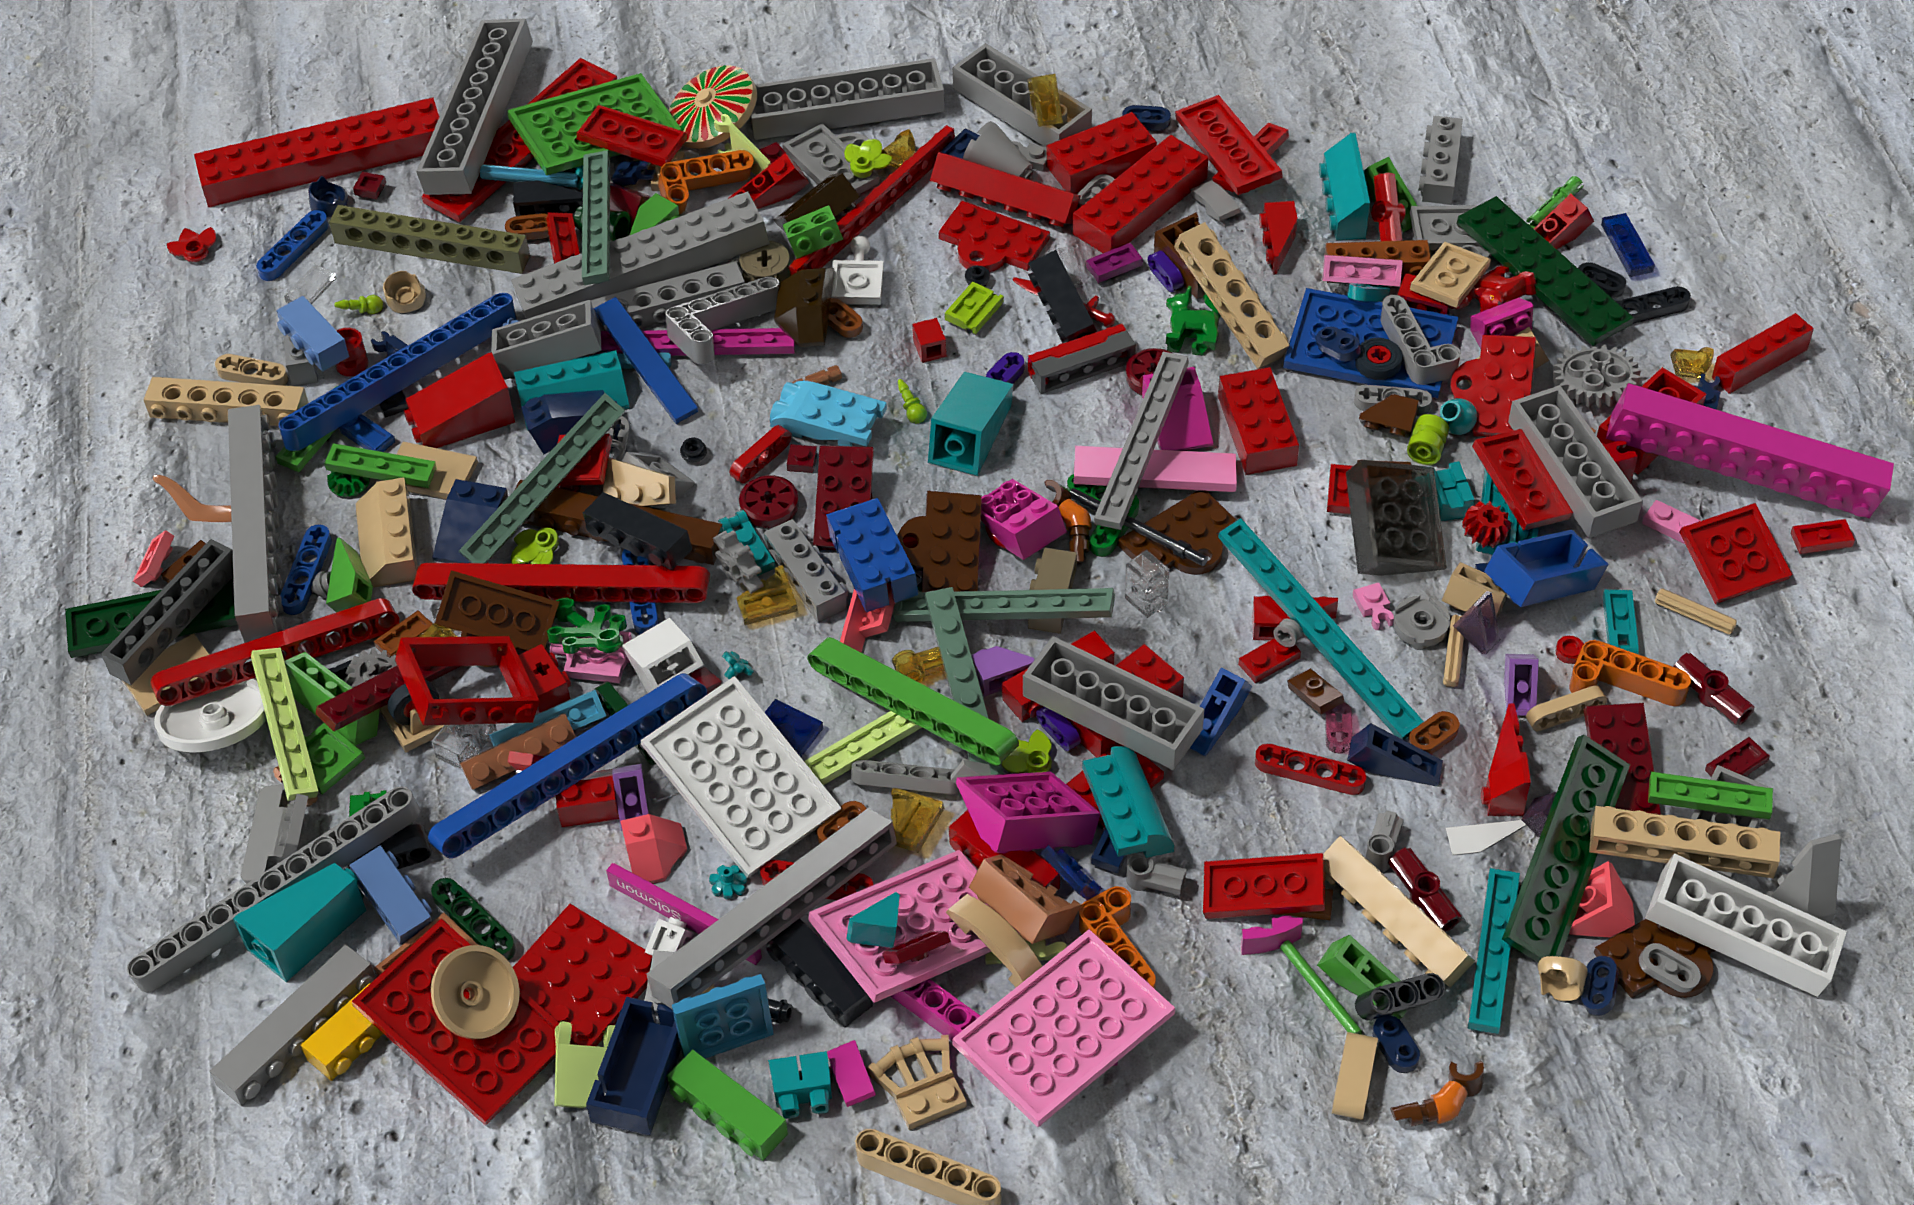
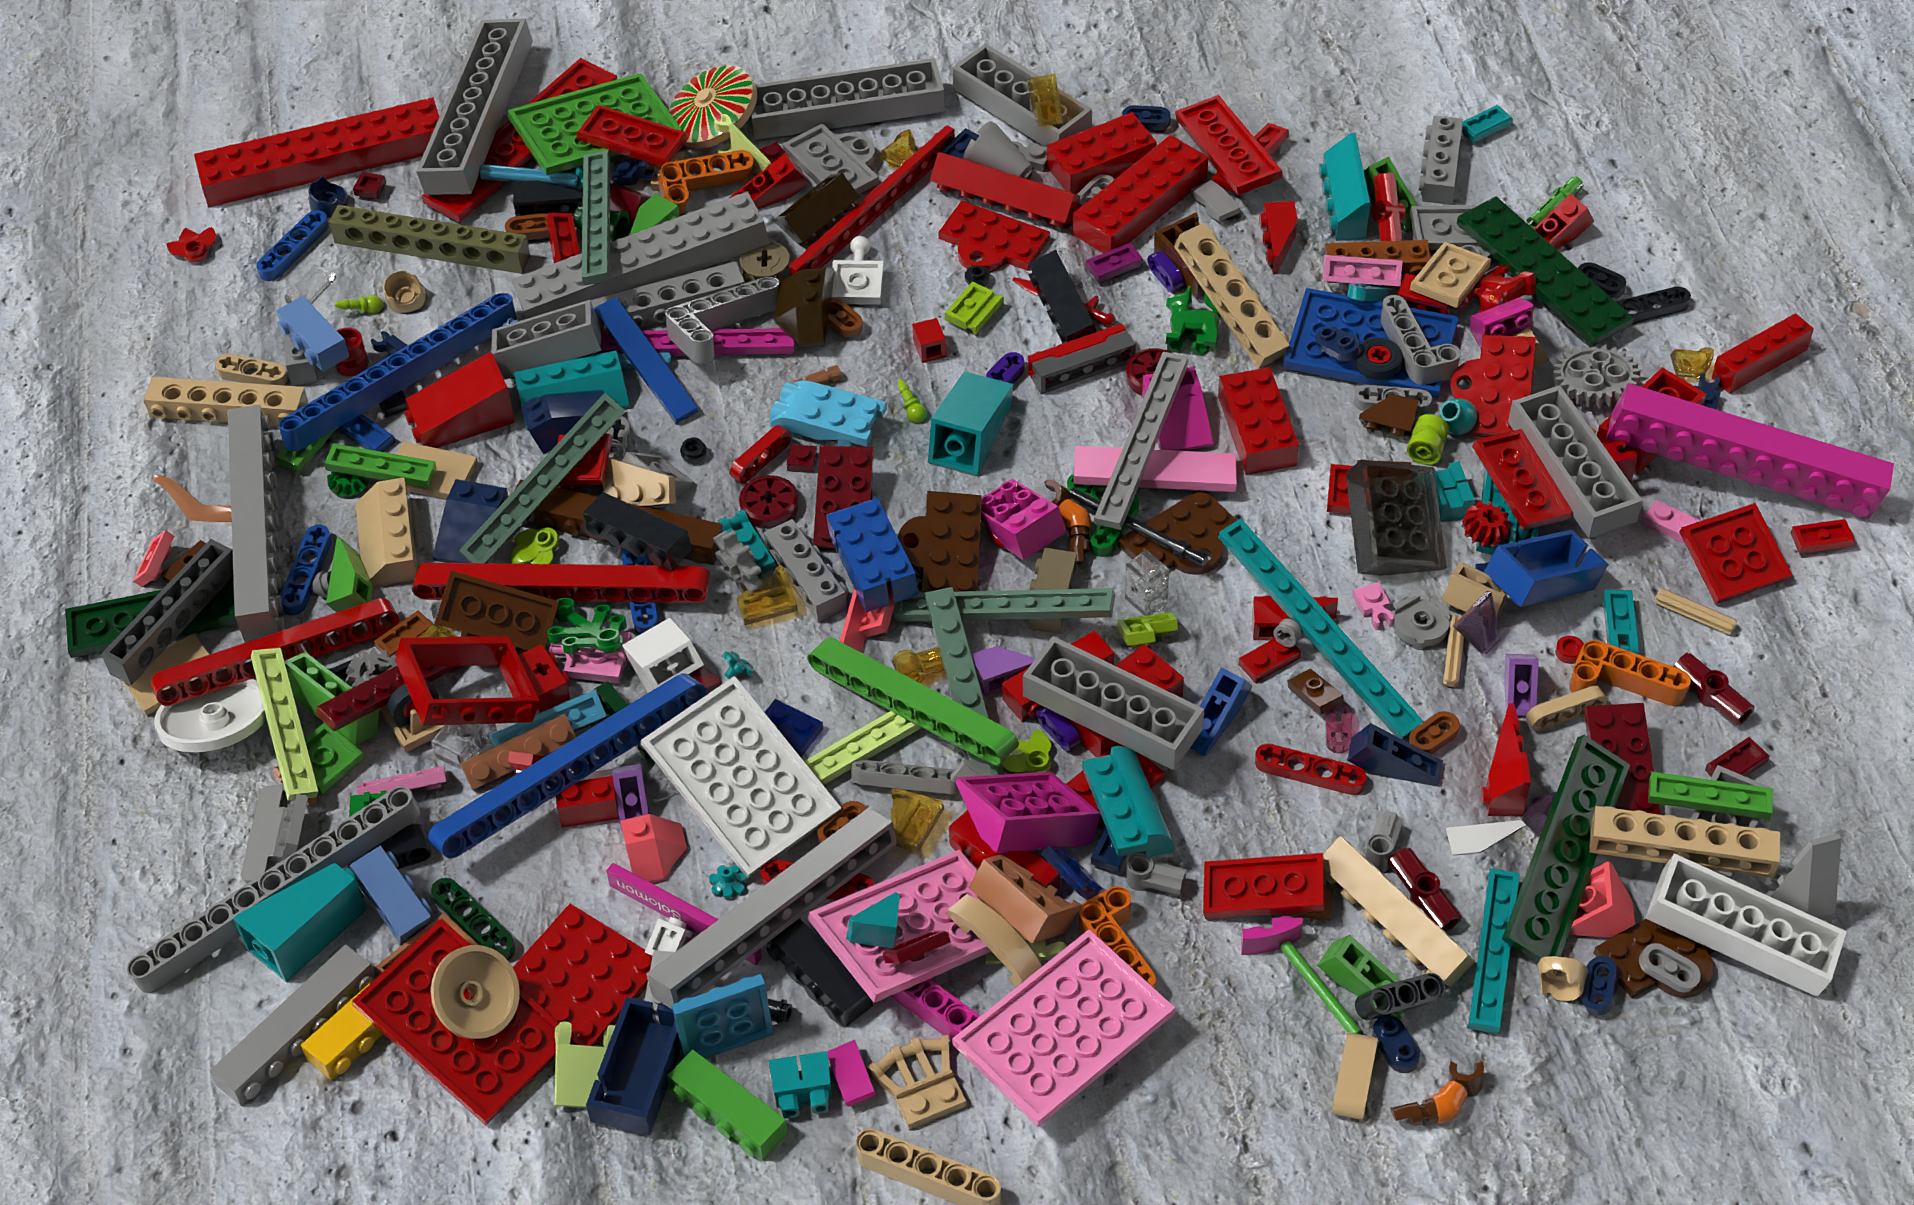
(429, 778): none -> bright pink plate
(812, 232): bright green brick -> none
(866, 158): lime plate -> none
(1143, 629): none -> lime plate
(1486, 123): none -> teal plate
(1627, 245): clear blue plate -> none

